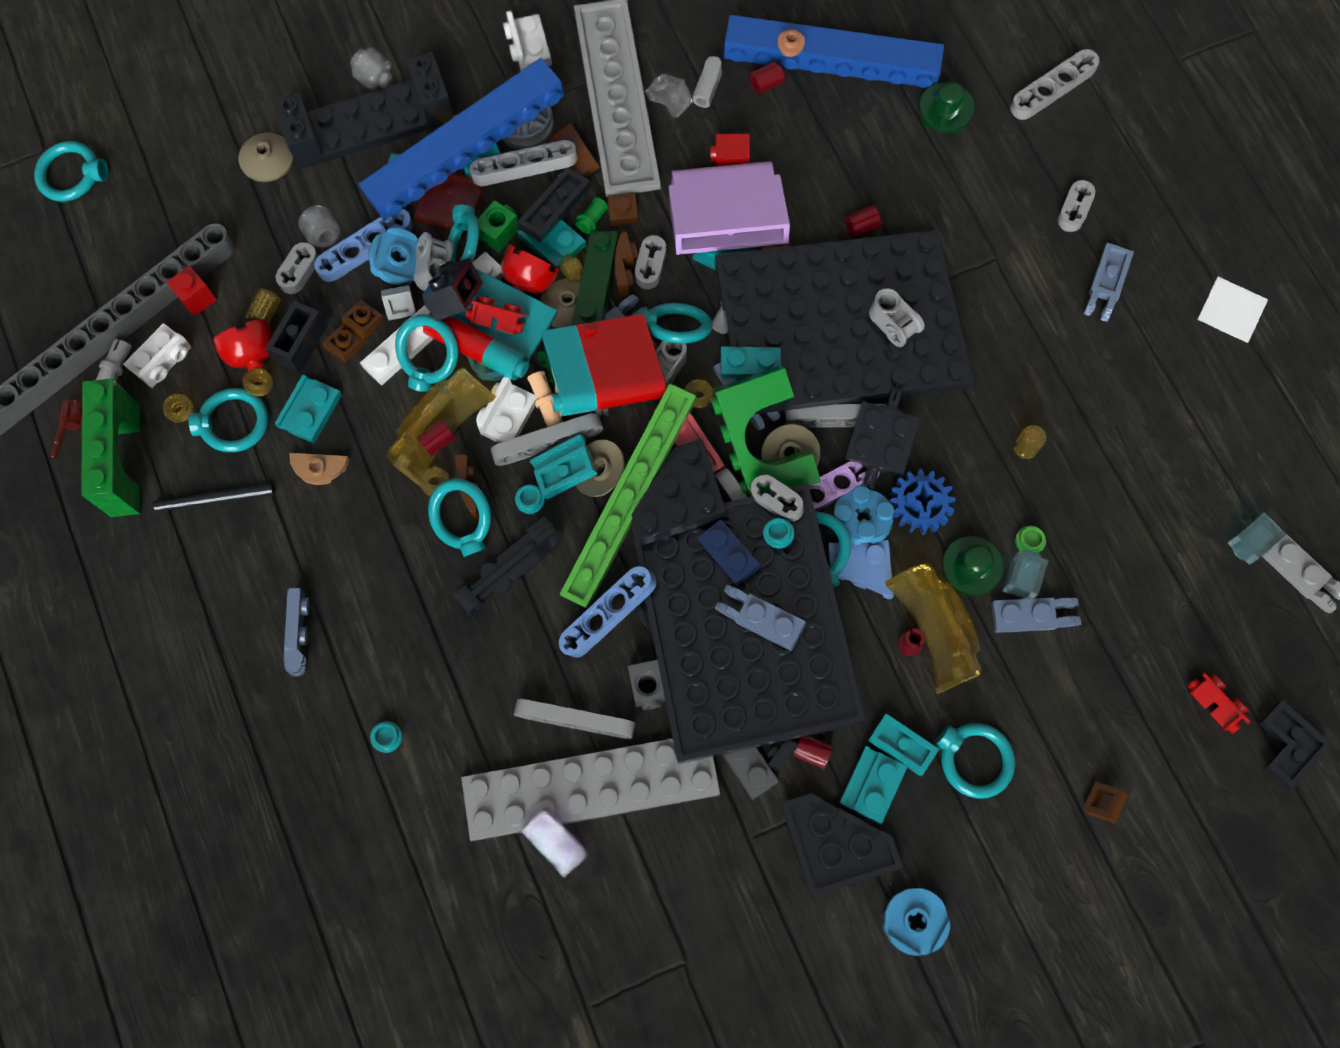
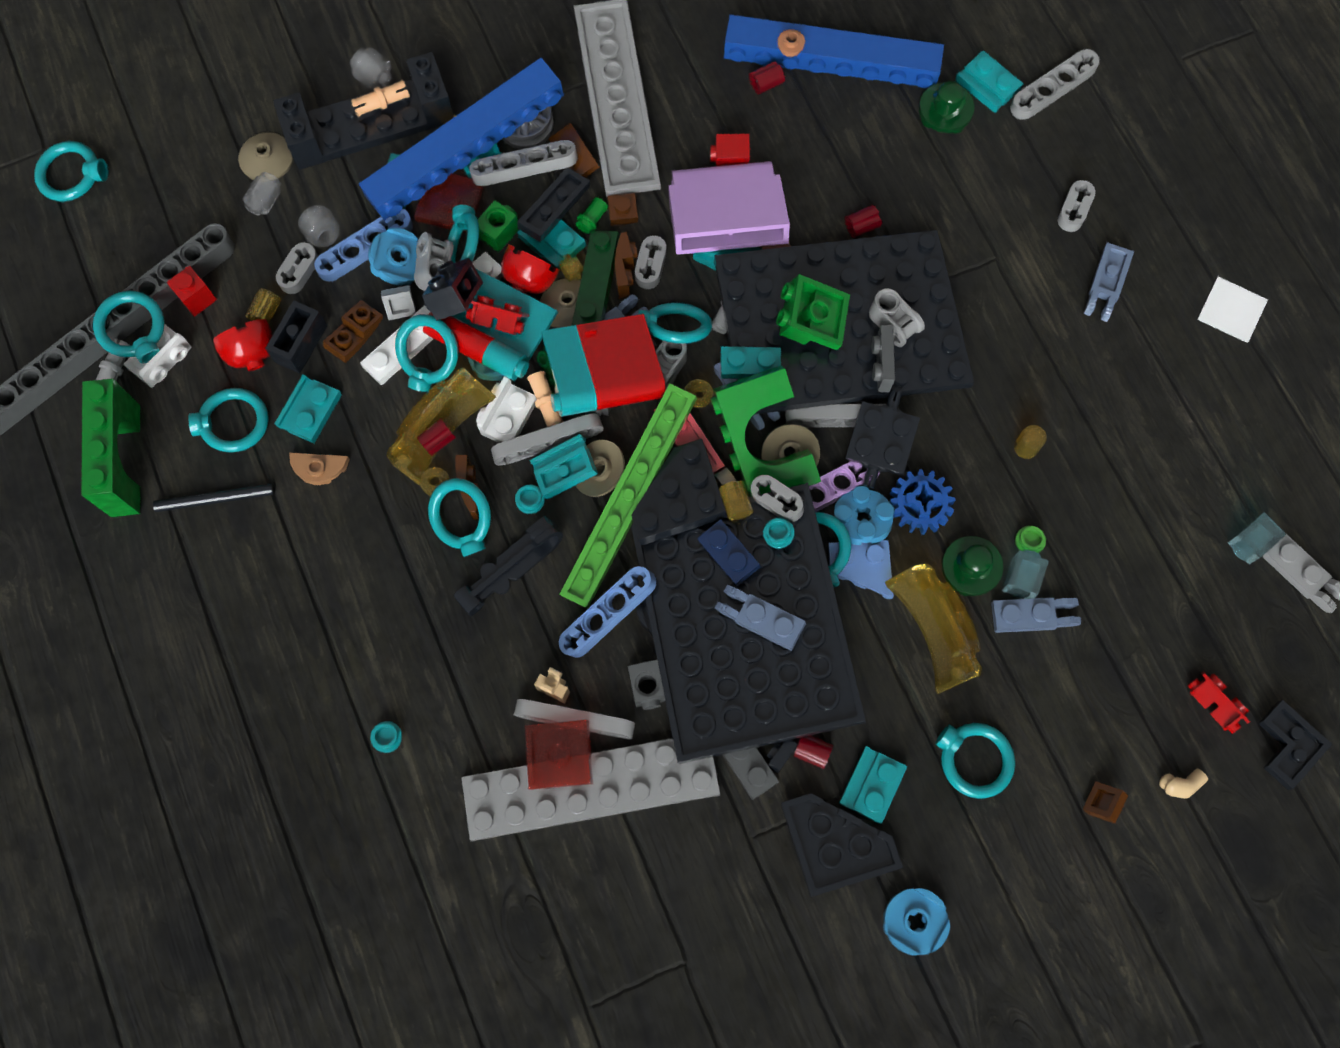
(70, 419): clear red plant -> none
(144, 347): none -> teal piece
(175, 401): clear yellow plate -> none
(257, 375): clear yellow plate -> none
(262, 194): none -> clear brick
(295, 633): sand blue hinge -> none
(380, 98): none -> light nougat pin
(528, 40): white bracket -> none
(553, 685): none -> tan plate
(554, 841): plate -> none
(558, 755): none -> clear red plate
(671, 92): clear bracket -> none
(708, 82): light grey bar -> none
(736, 500): none -> clear yellow piece
(813, 312): none -> green plate
(884, 369): none -> dark grey plate
(903, 745): teal plate -> none
(909, 648): dark red pin -> none
(989, 81): none -> teal plate
(1183, 787): none -> tan arm

